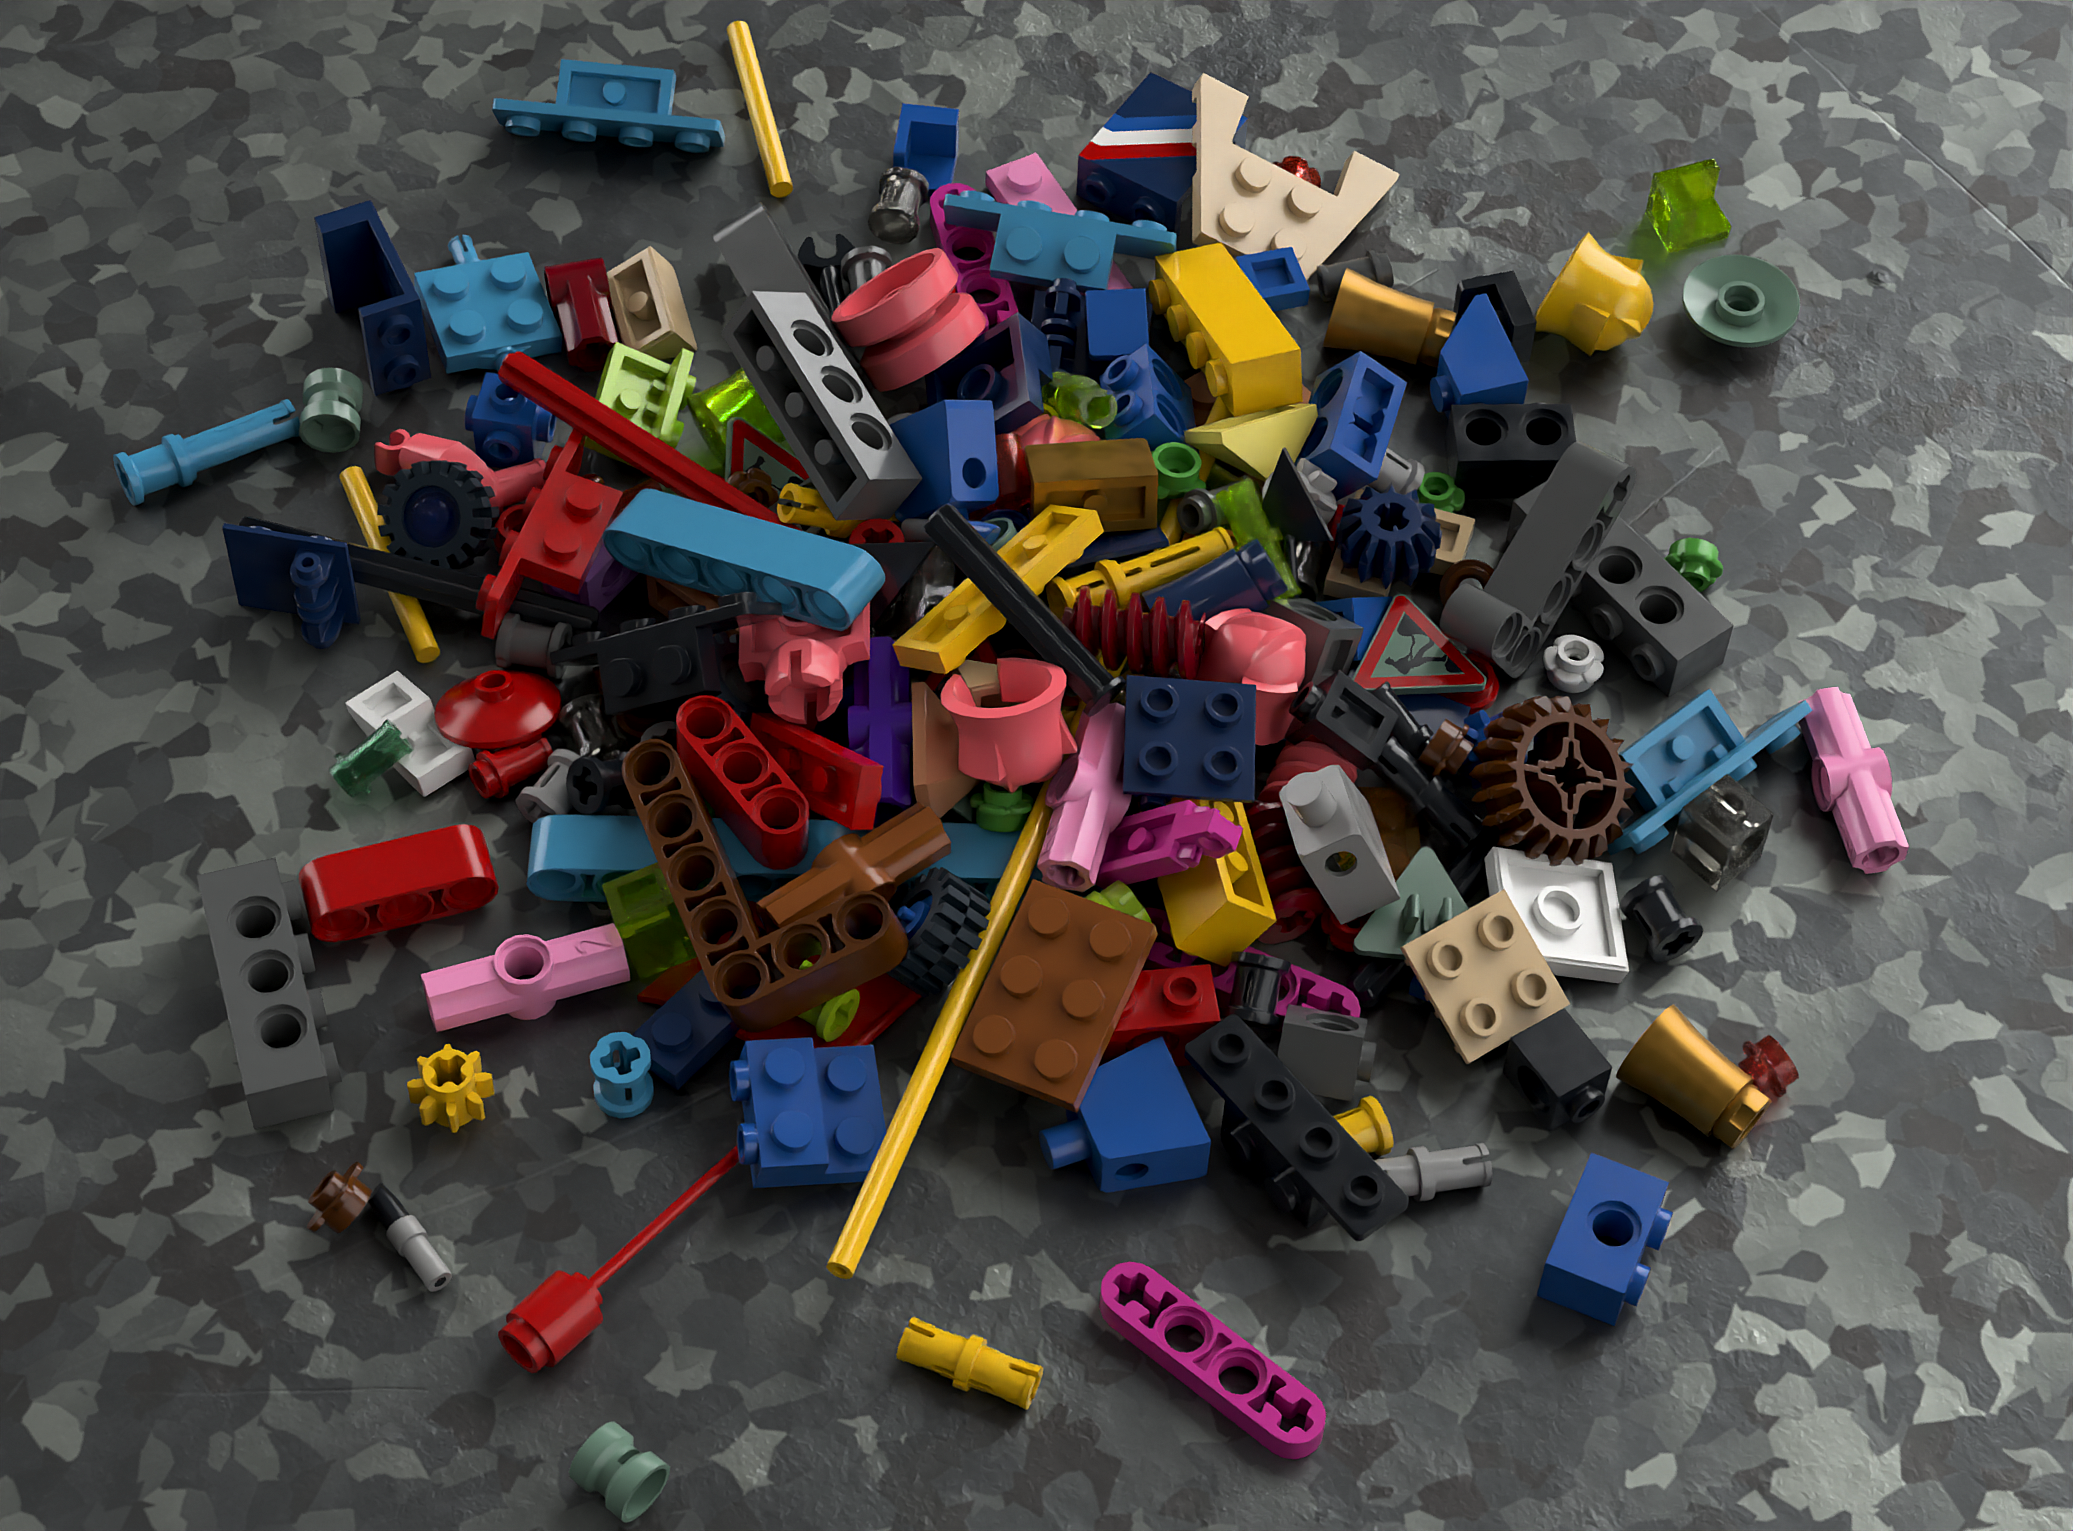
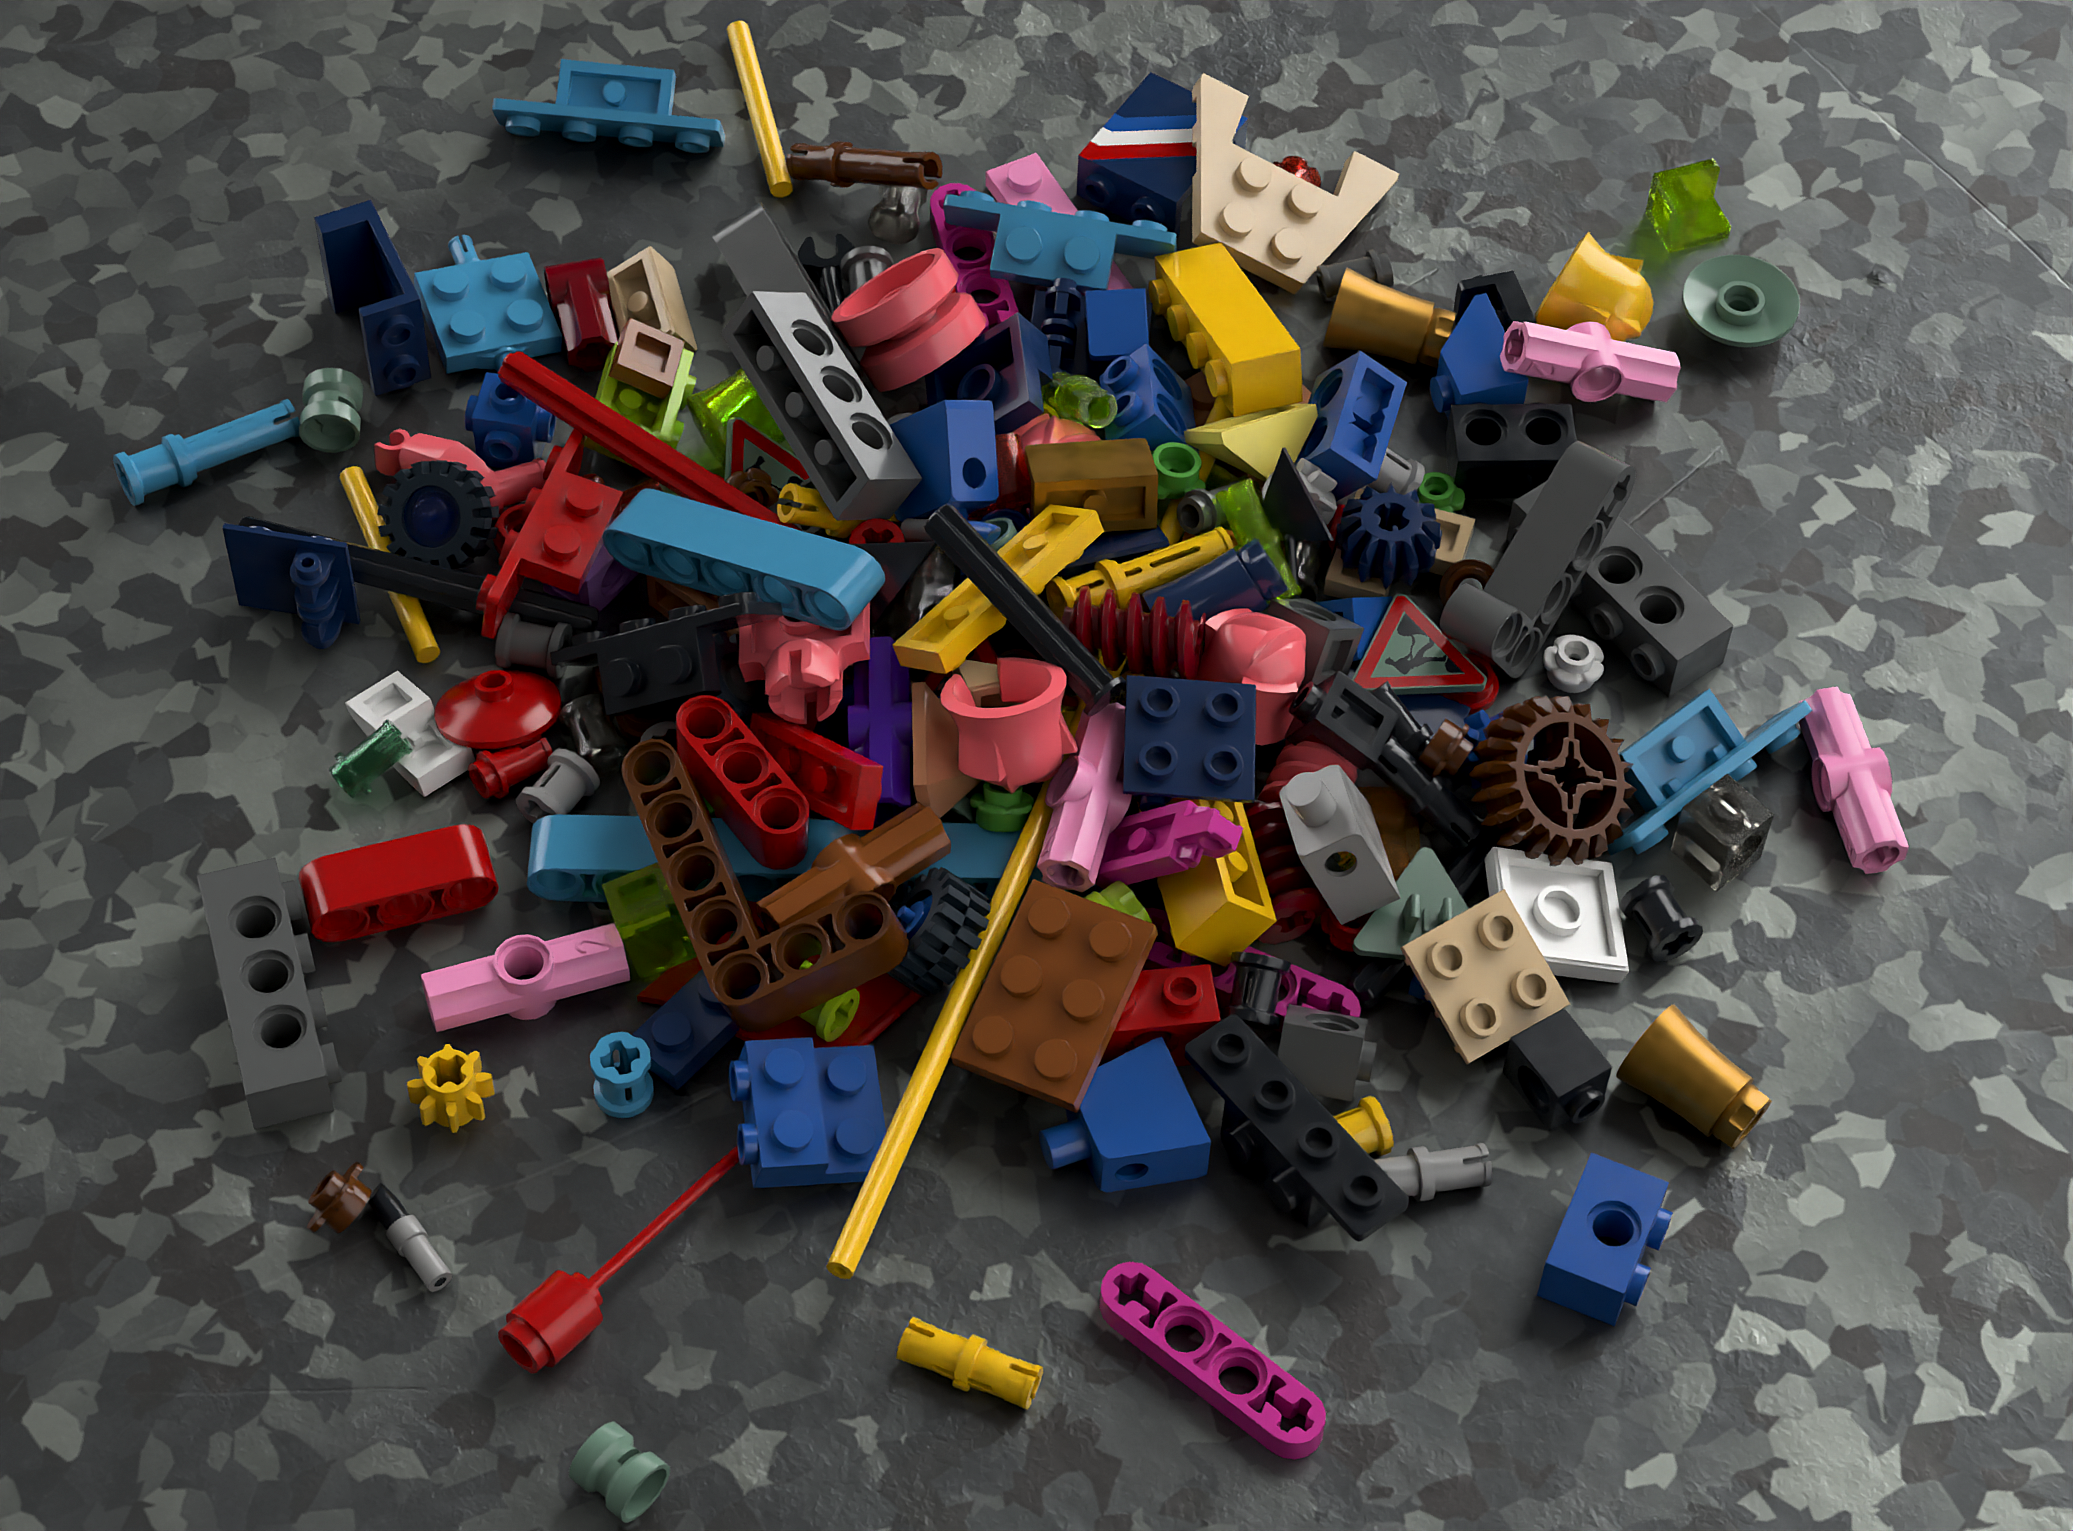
(603, 789): black bush -> none
(646, 358): none -> plate
(849, 165): none -> reddish brown pin
(928, 143): blue panel -> none
(1276, 277): blue panel -> none
(1590, 361): none -> bright pink piece
(1695, 561): bright green plate -> none
(1768, 1066): clear red plate -> none

